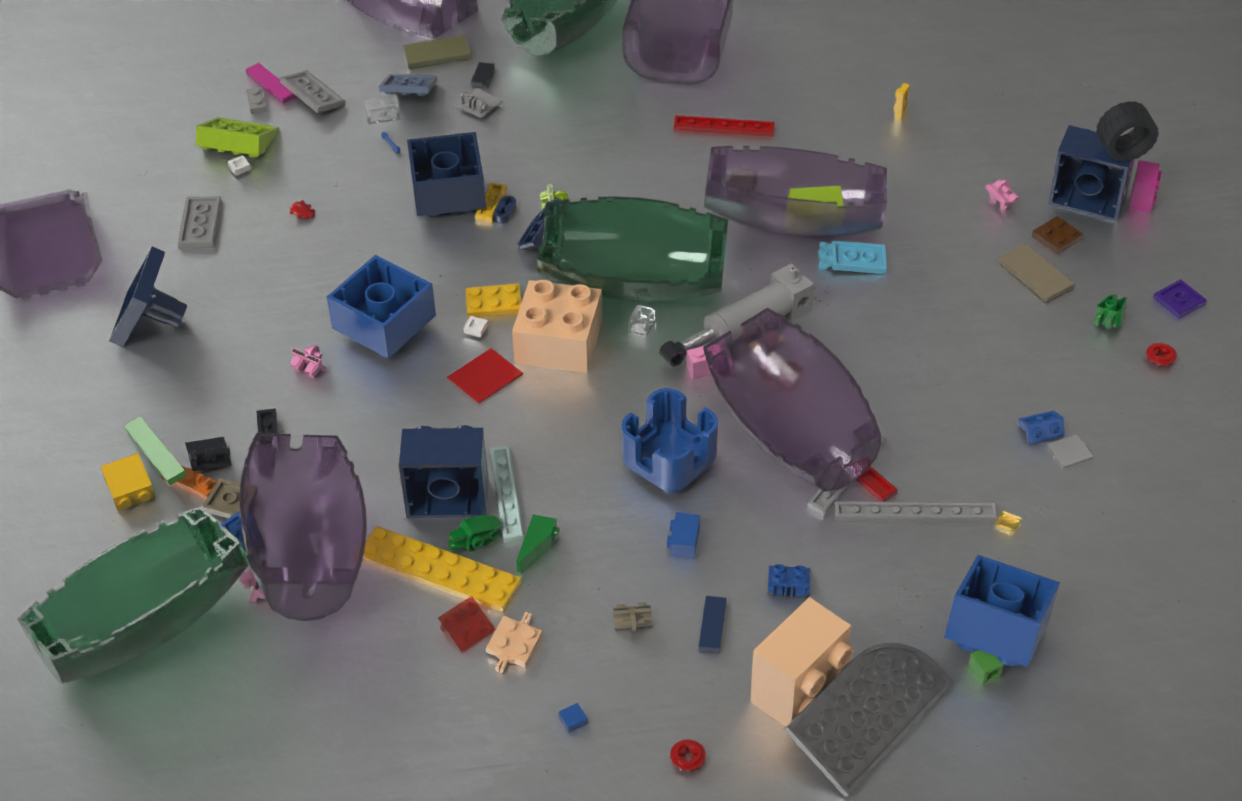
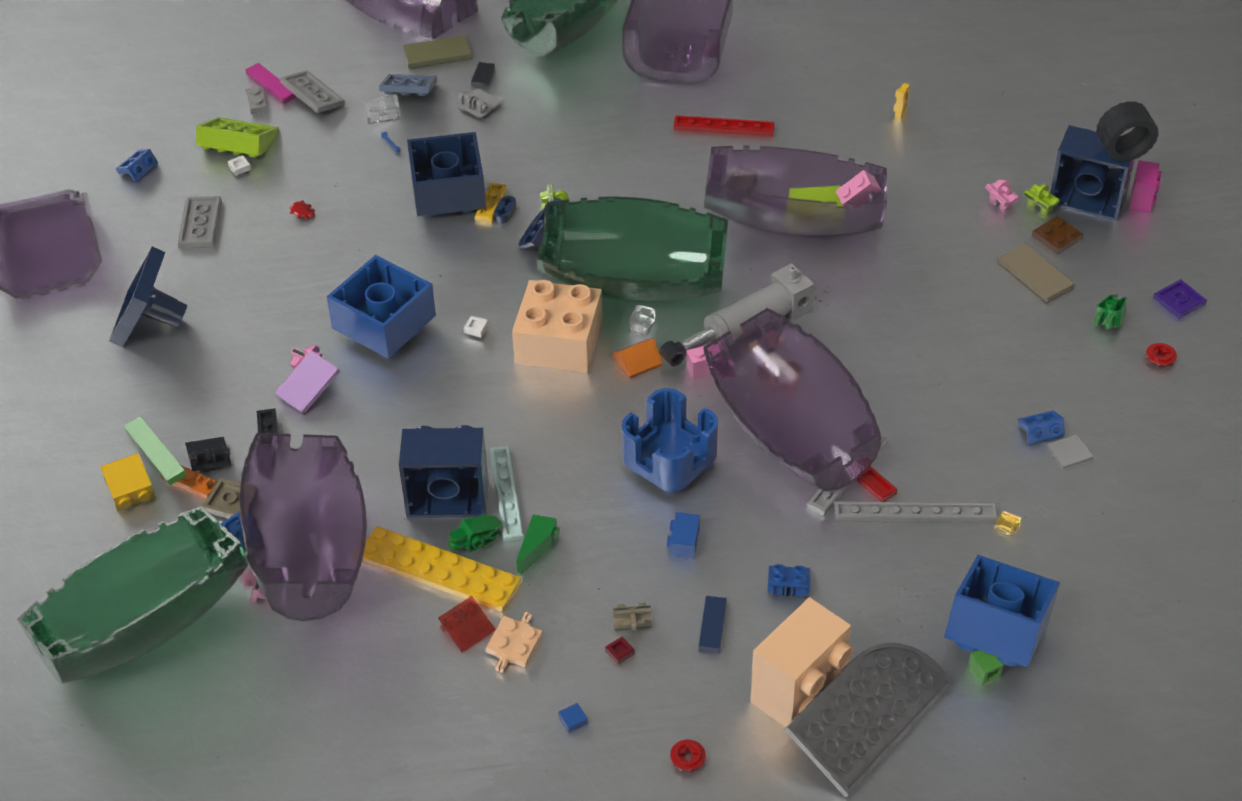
(138, 164): none -> blue bracket
(307, 382): none -> lavender tile
(485, 375): red piece -> none
(493, 300): yellow plate -> none
(619, 650): none -> dark red tile
(638, 358): none -> orange slope
(853, 257): medium azure tile -> none
(858, 189): none -> bright pink brick
(1040, 196): none -> lime hips

